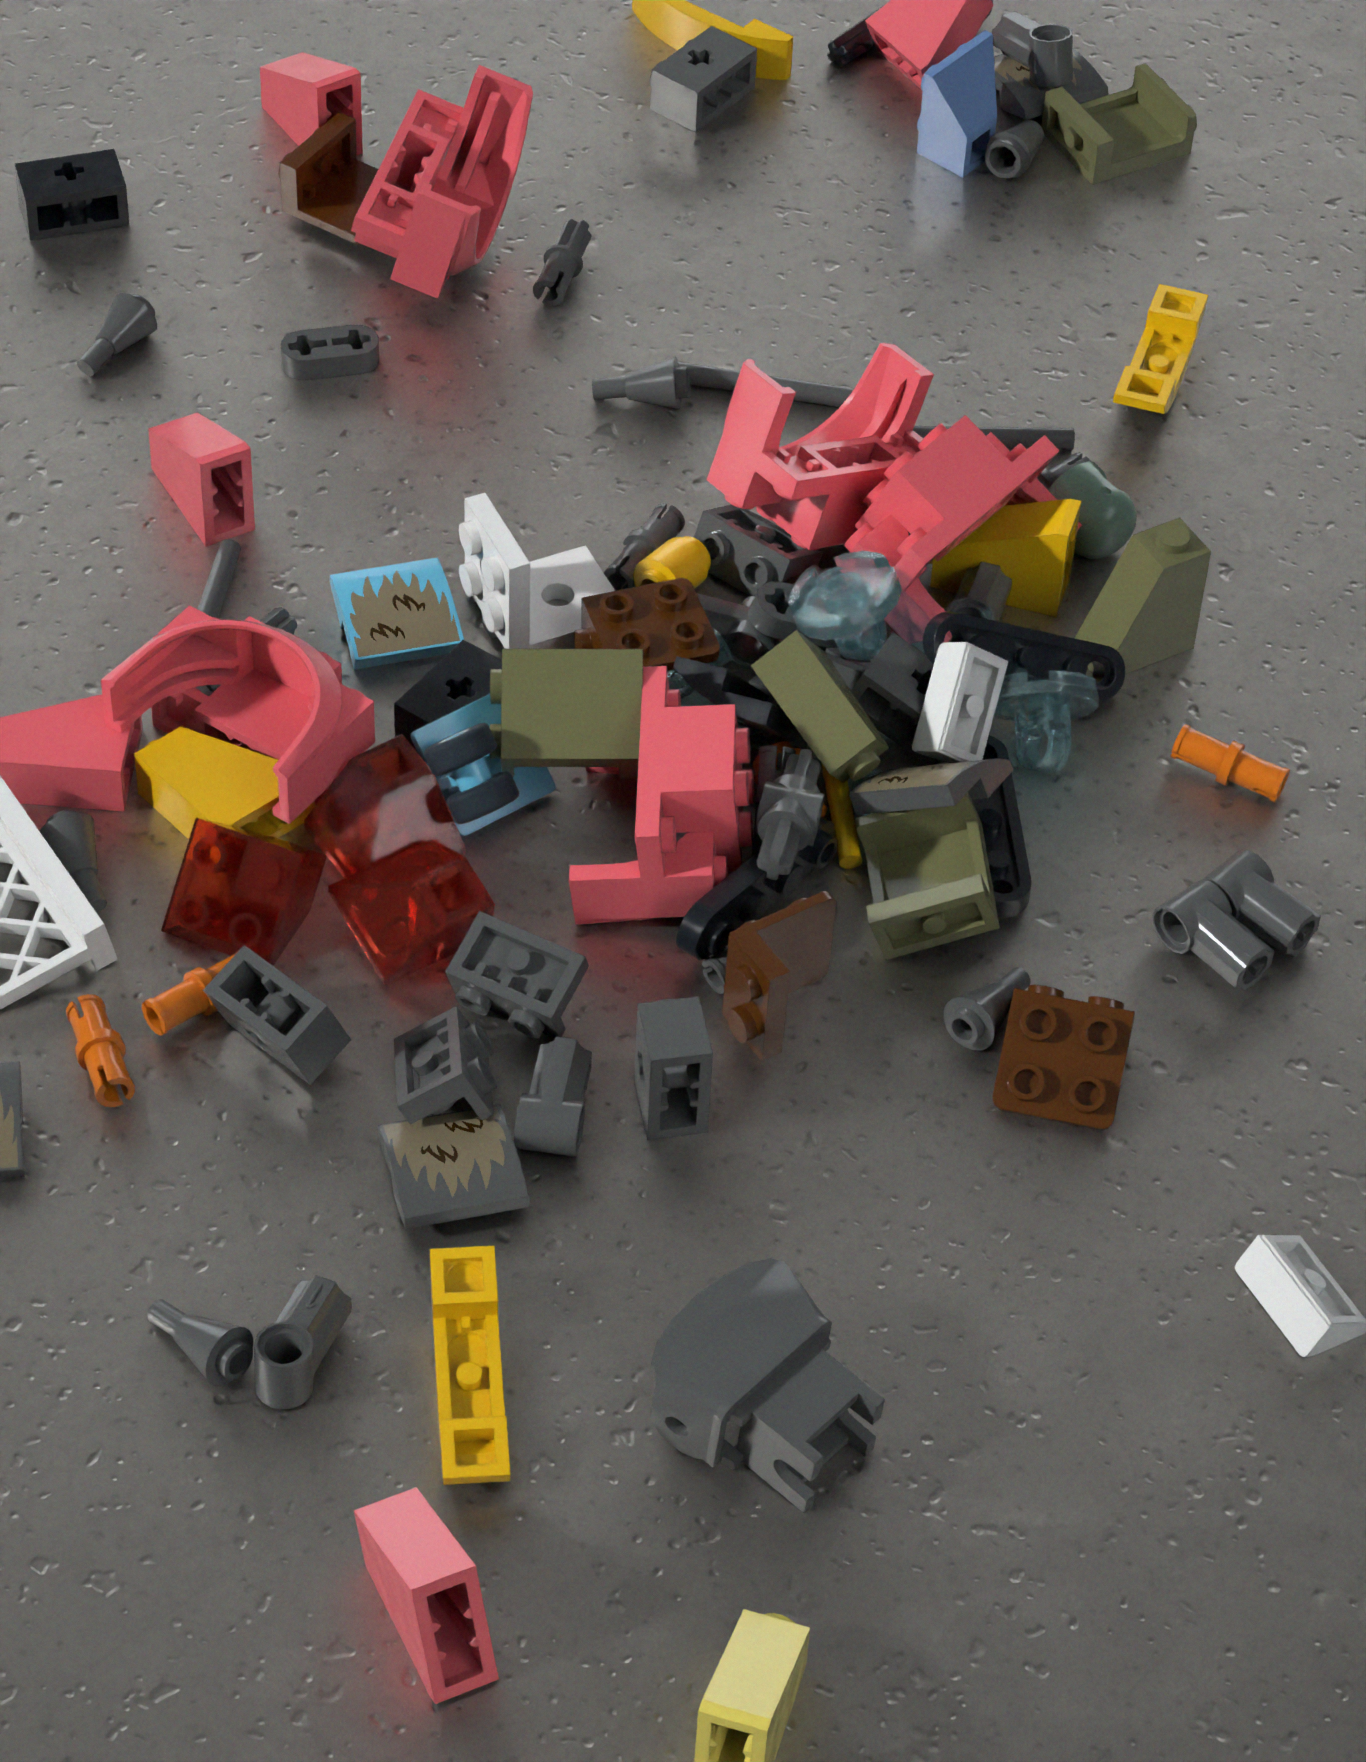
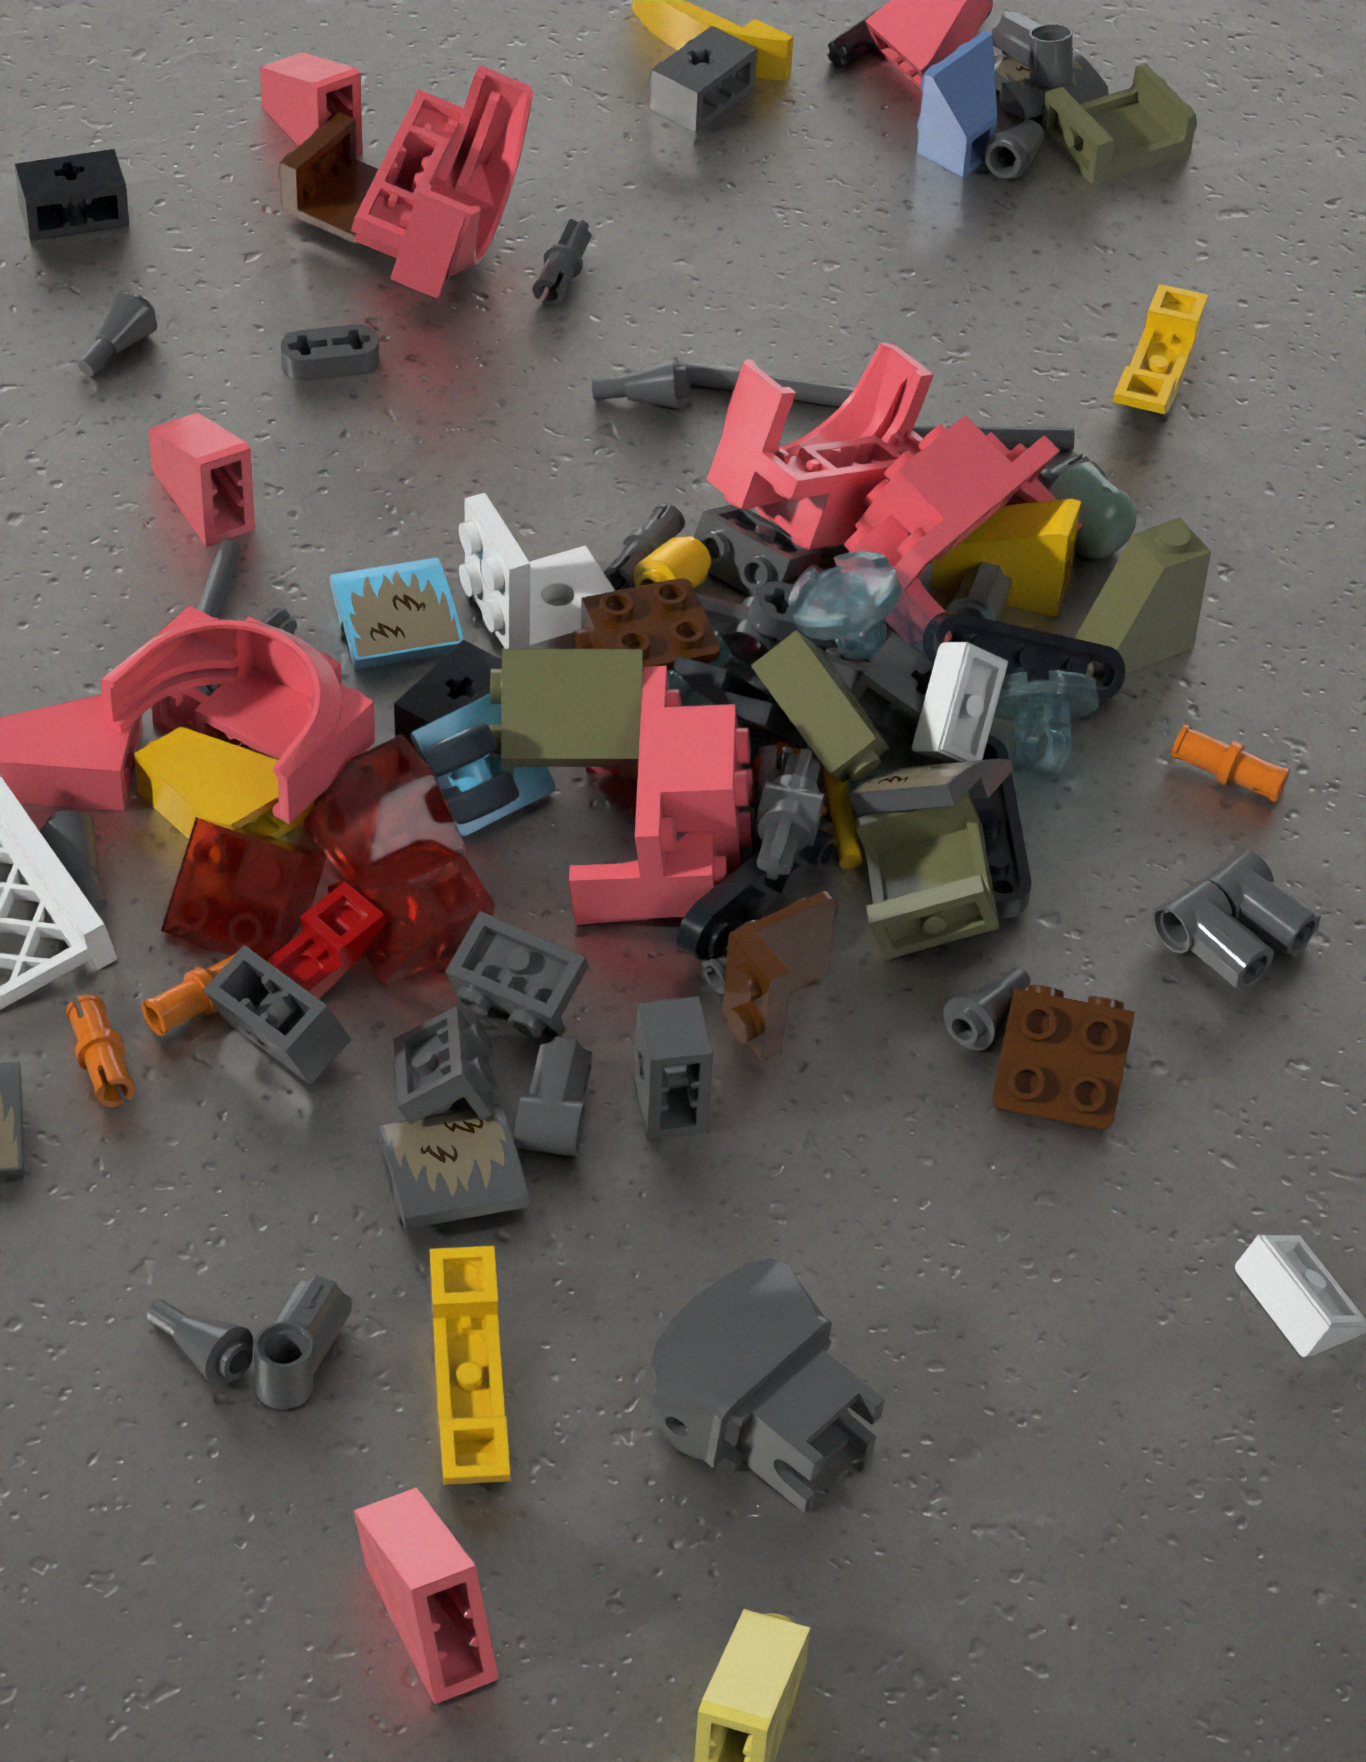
(331, 940): none -> red slope

